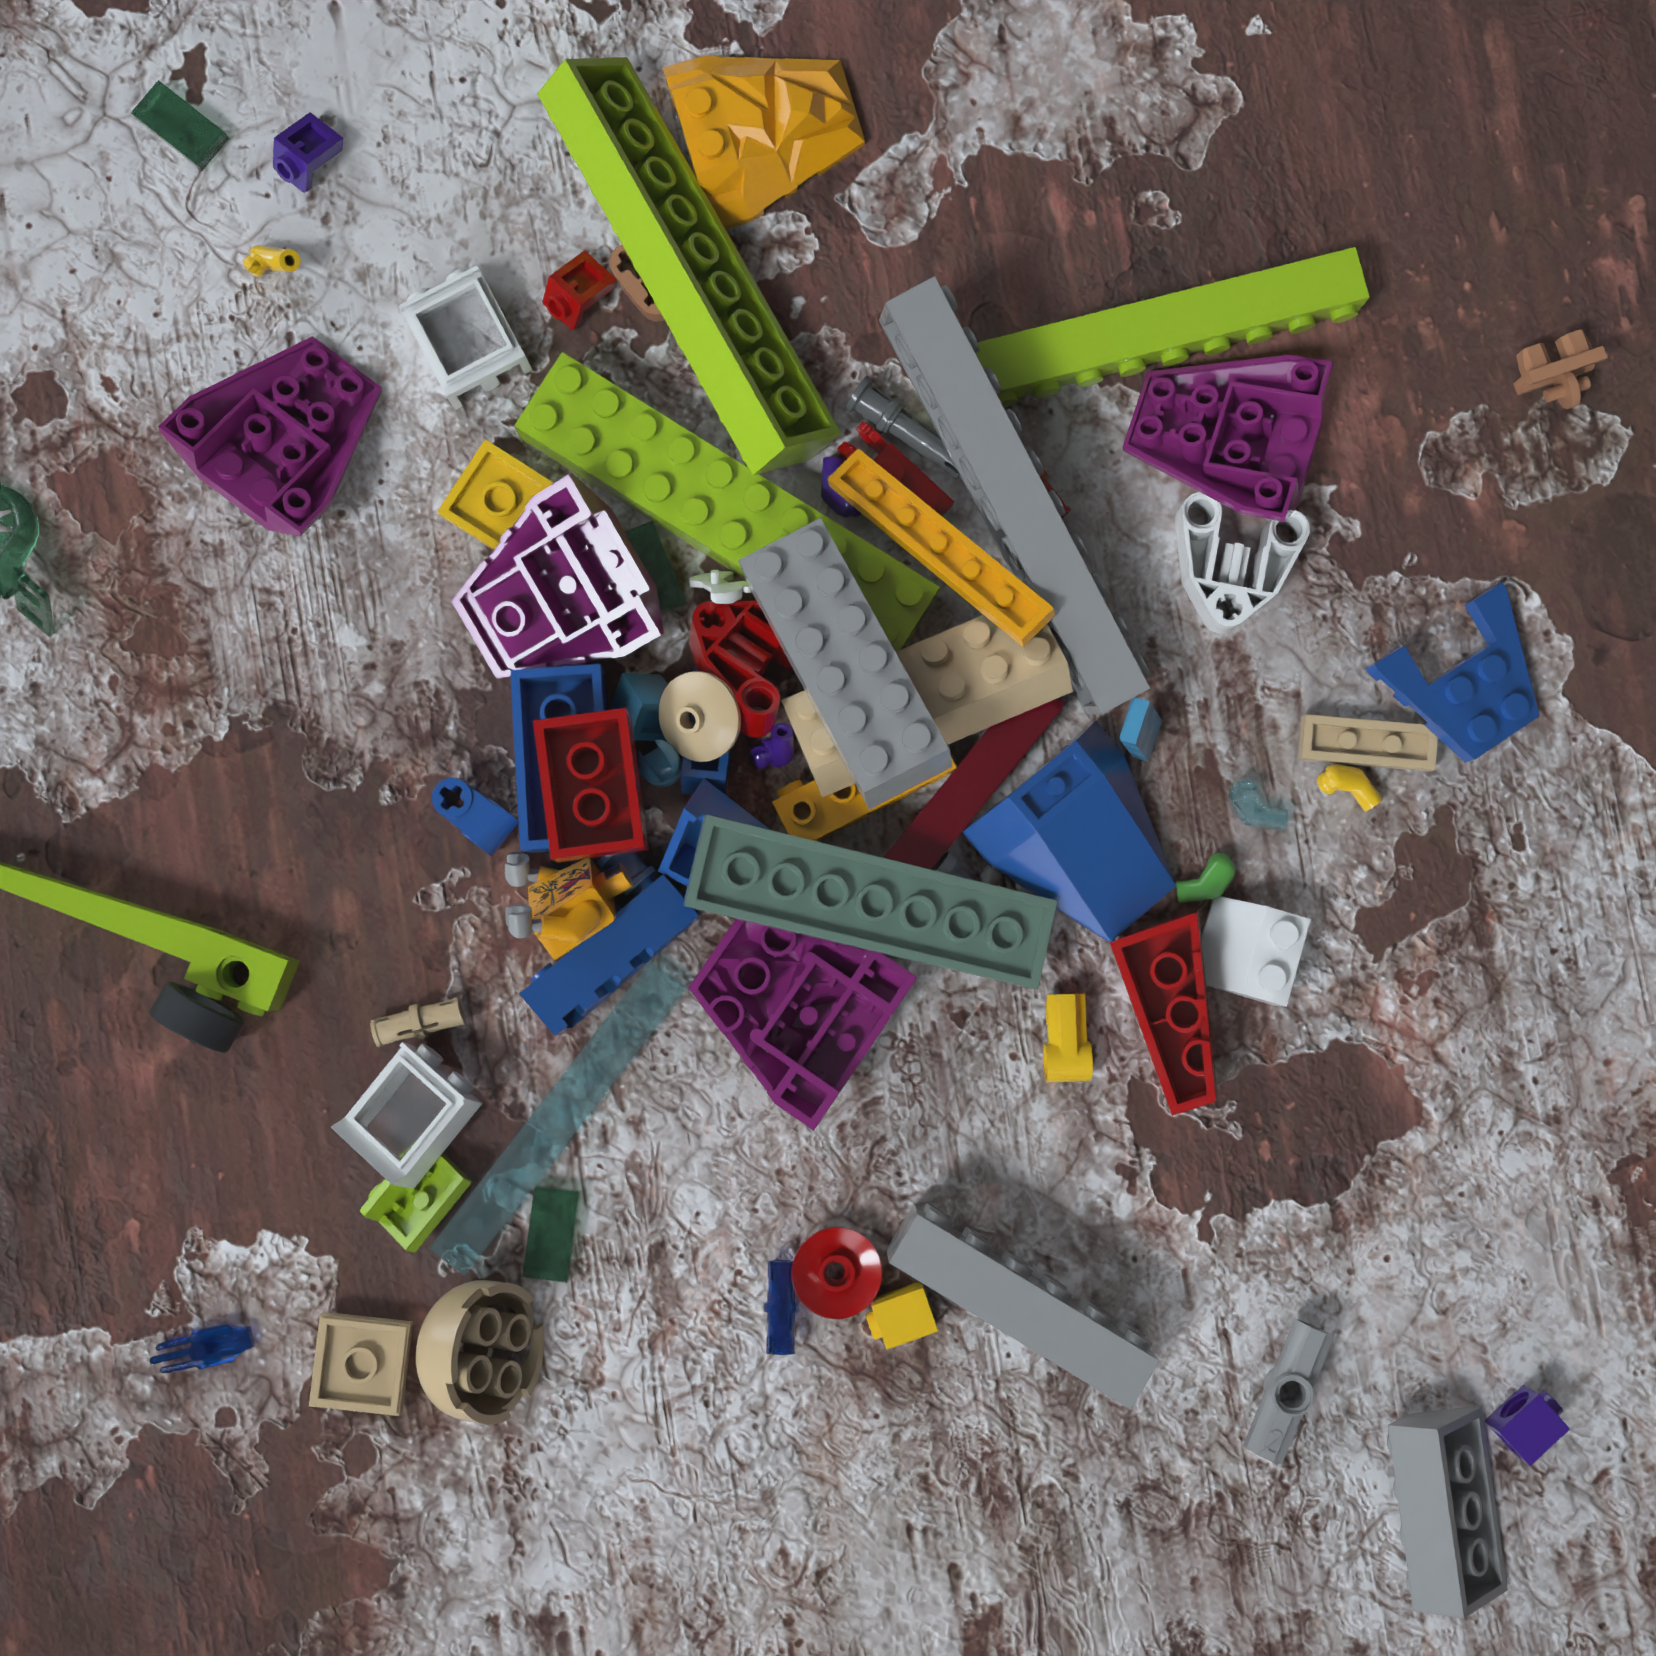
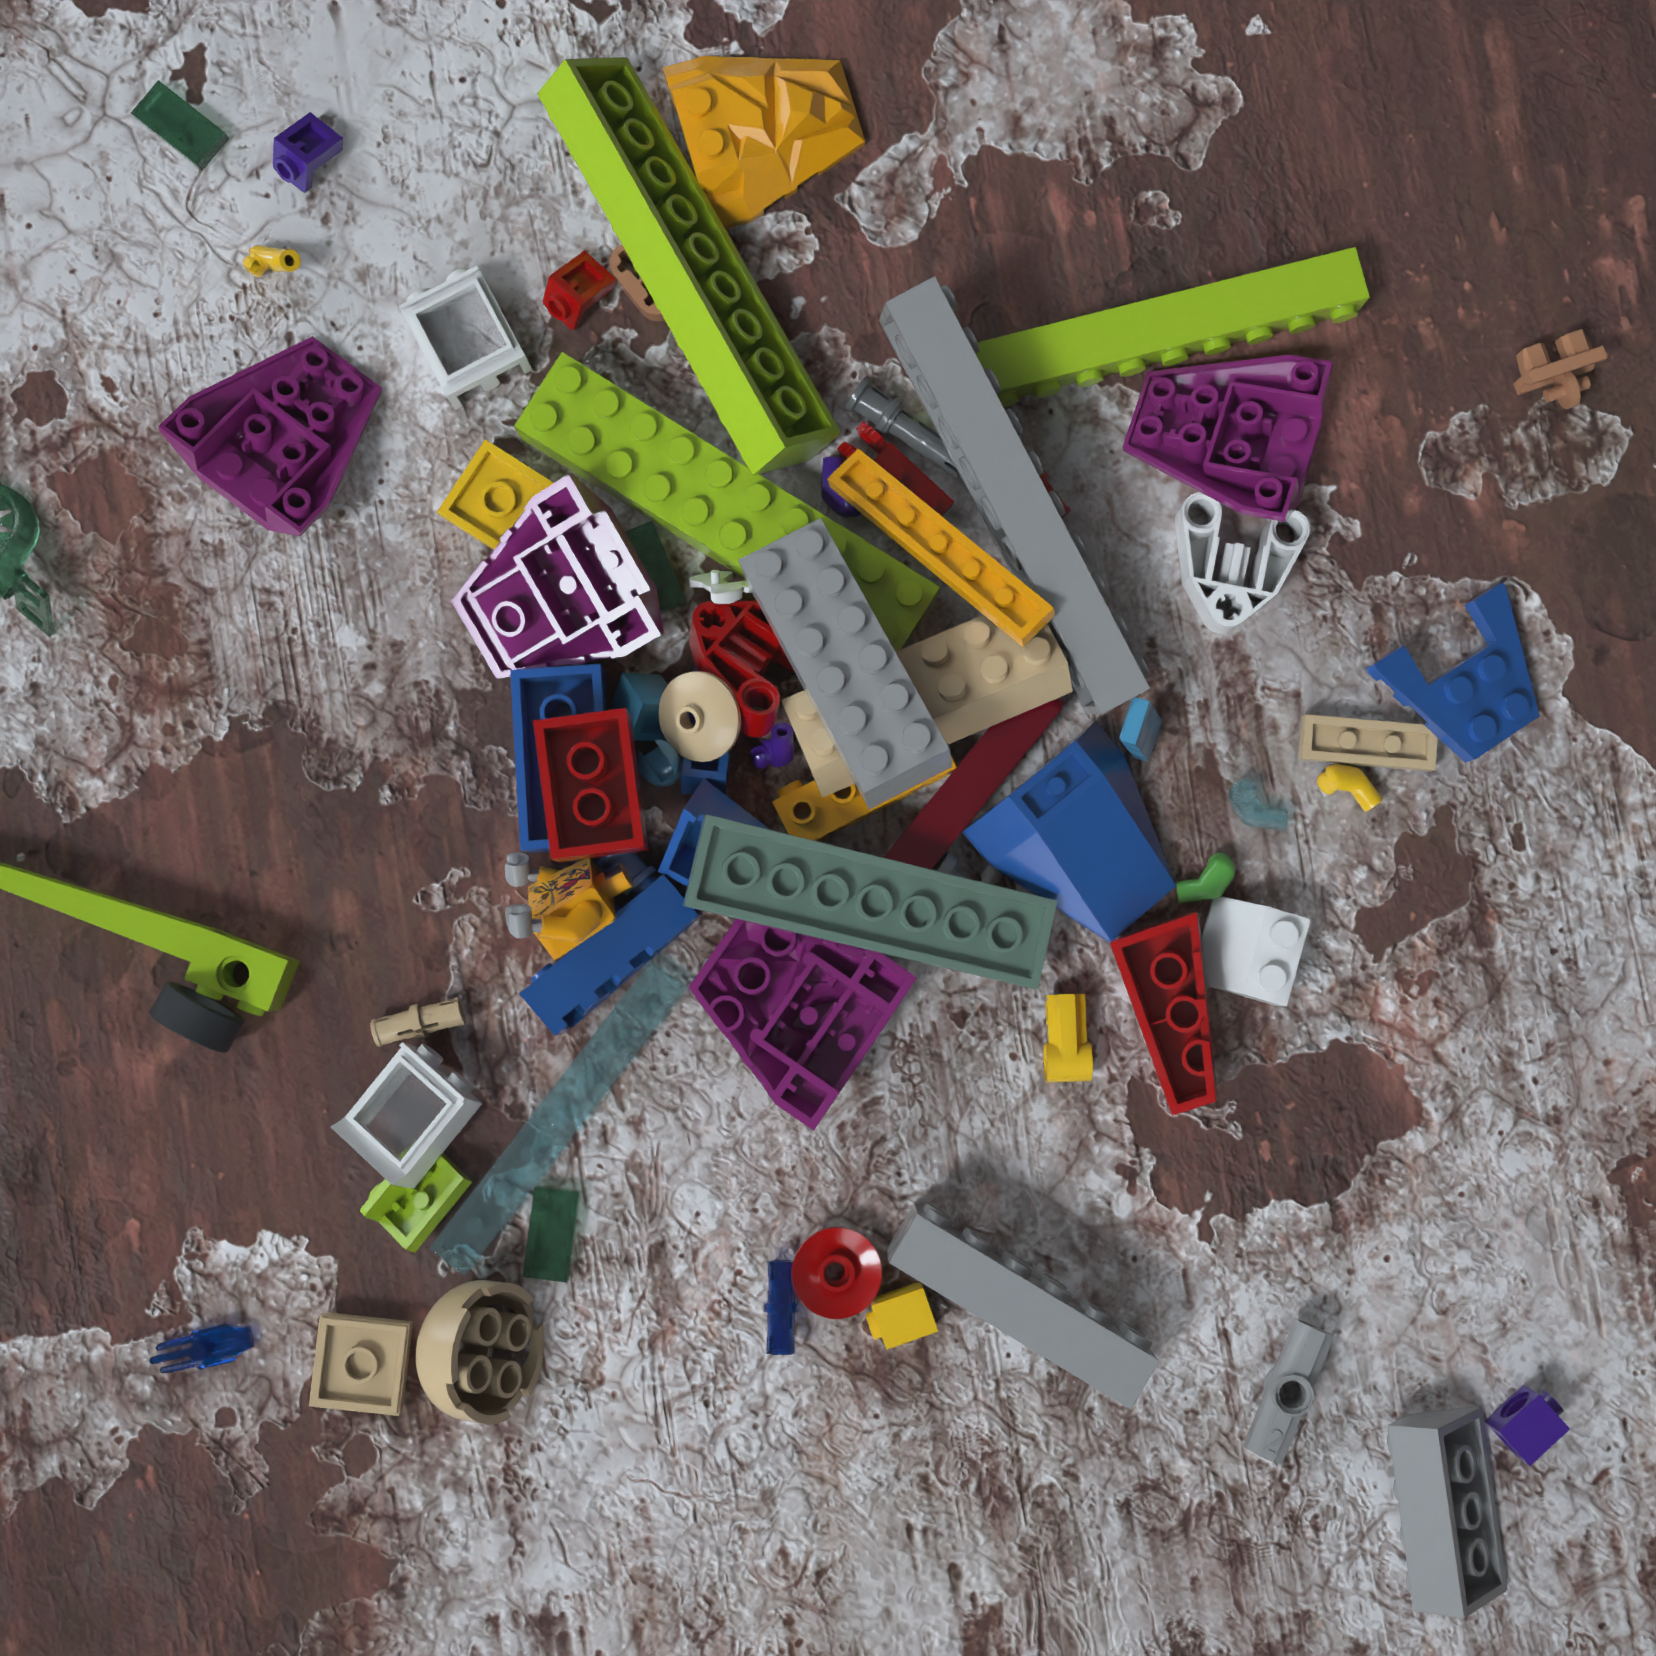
(478, 818): blue piece -> none

